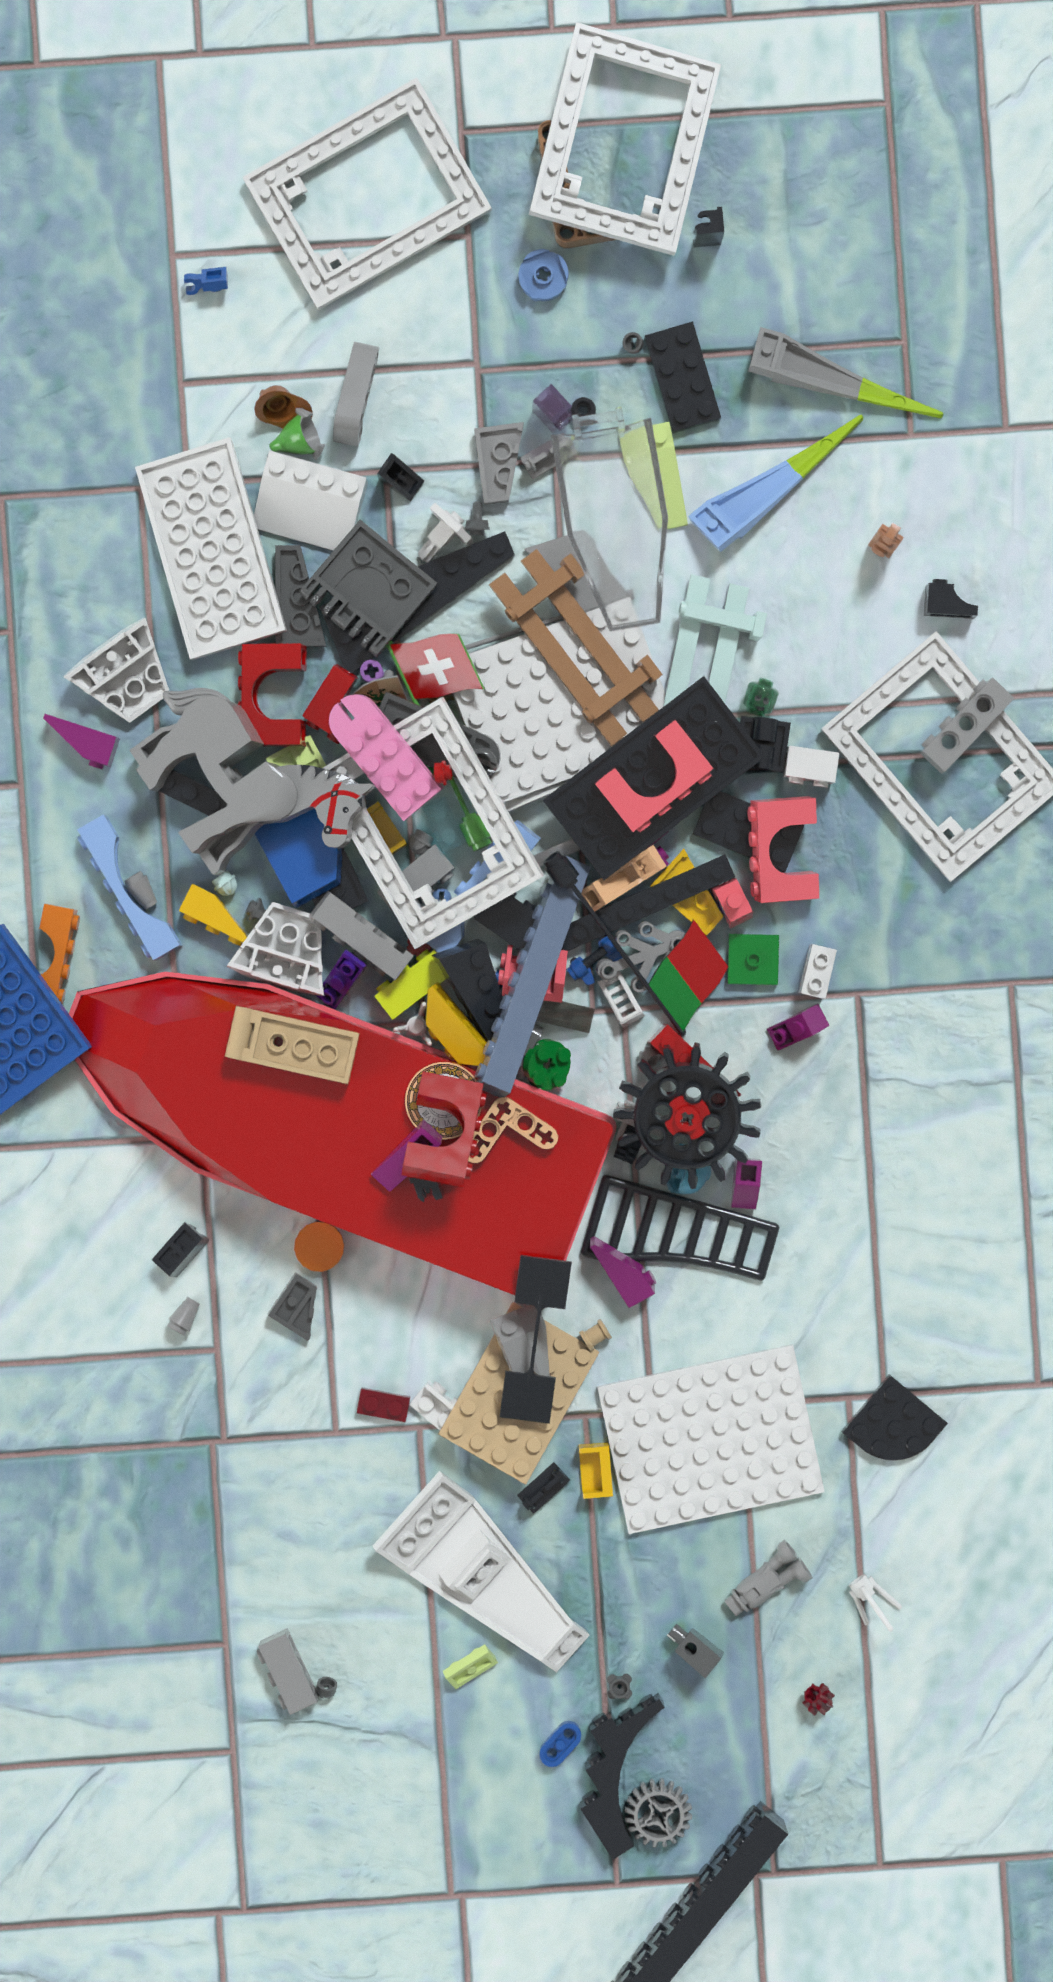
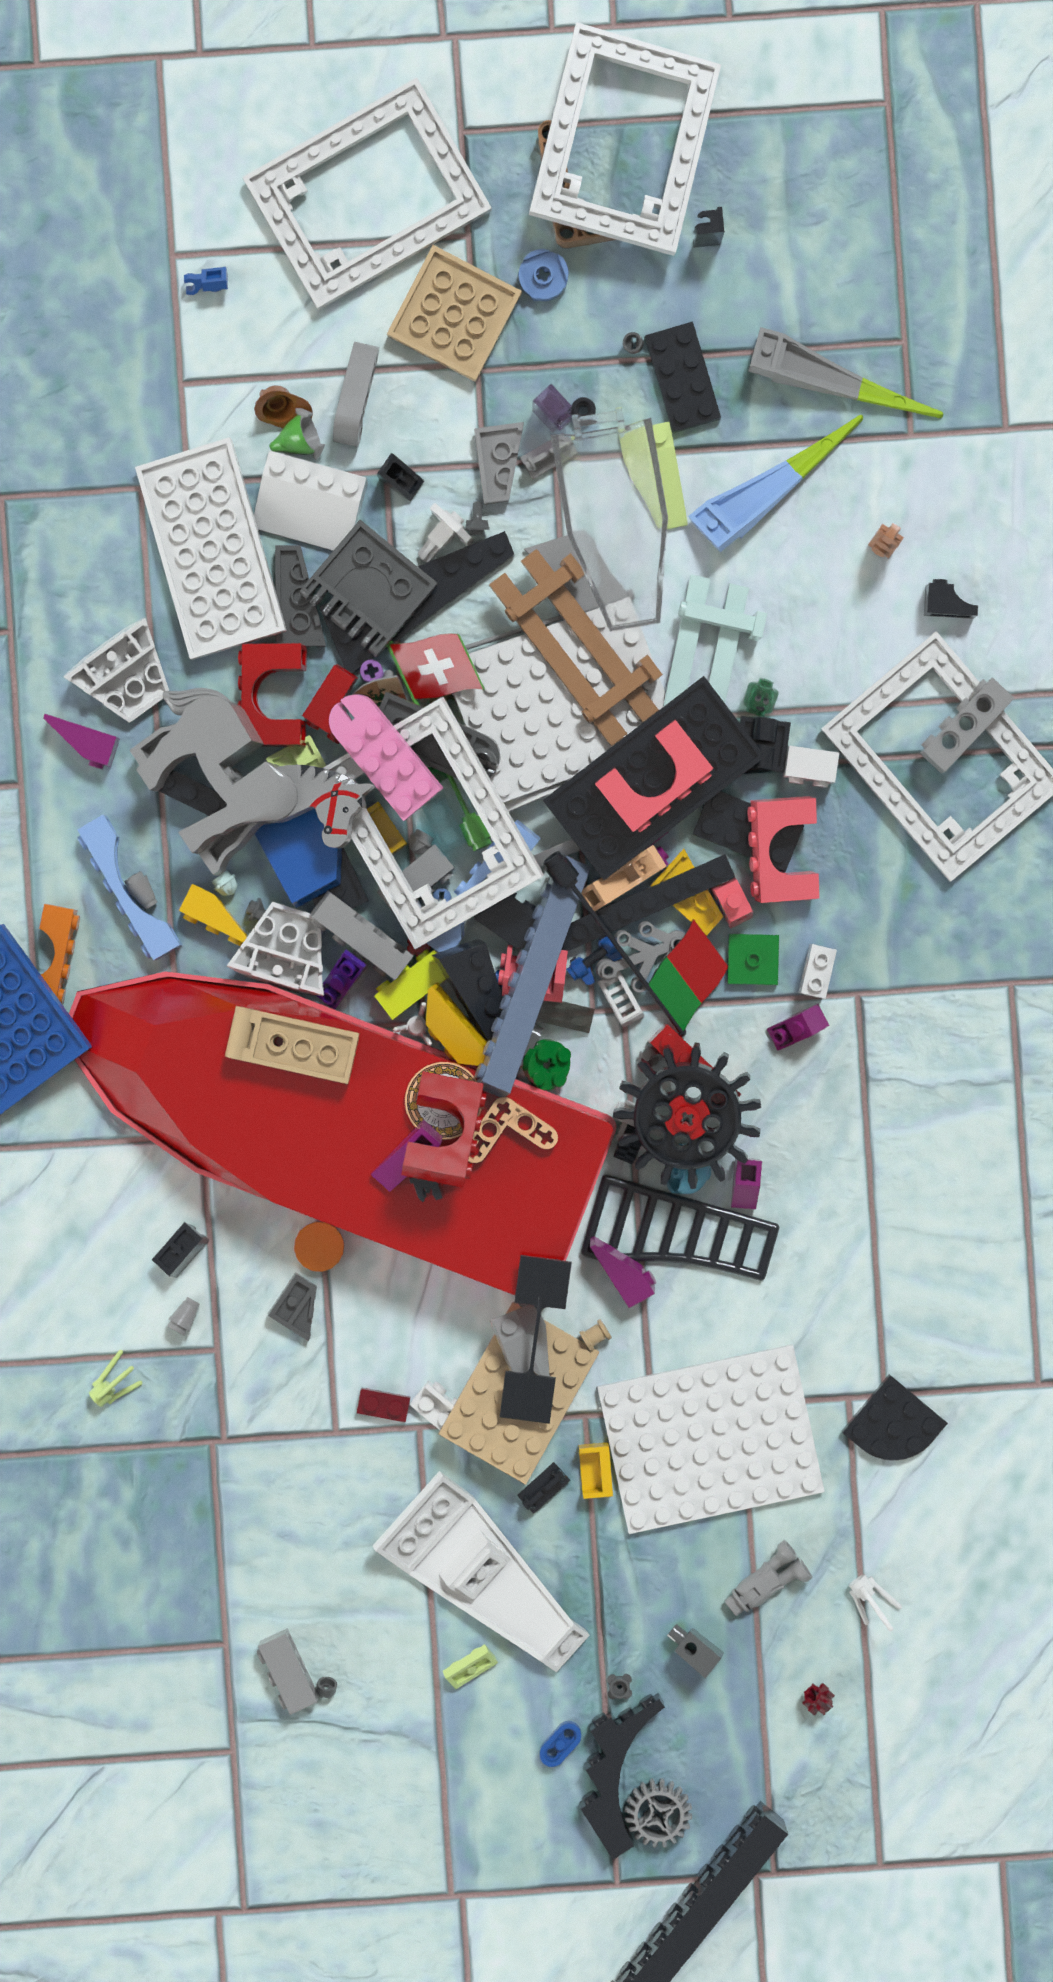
(104, 1391): none -> yellowish green plant
(442, 772): red plate -> none
(454, 313): none -> tan plate

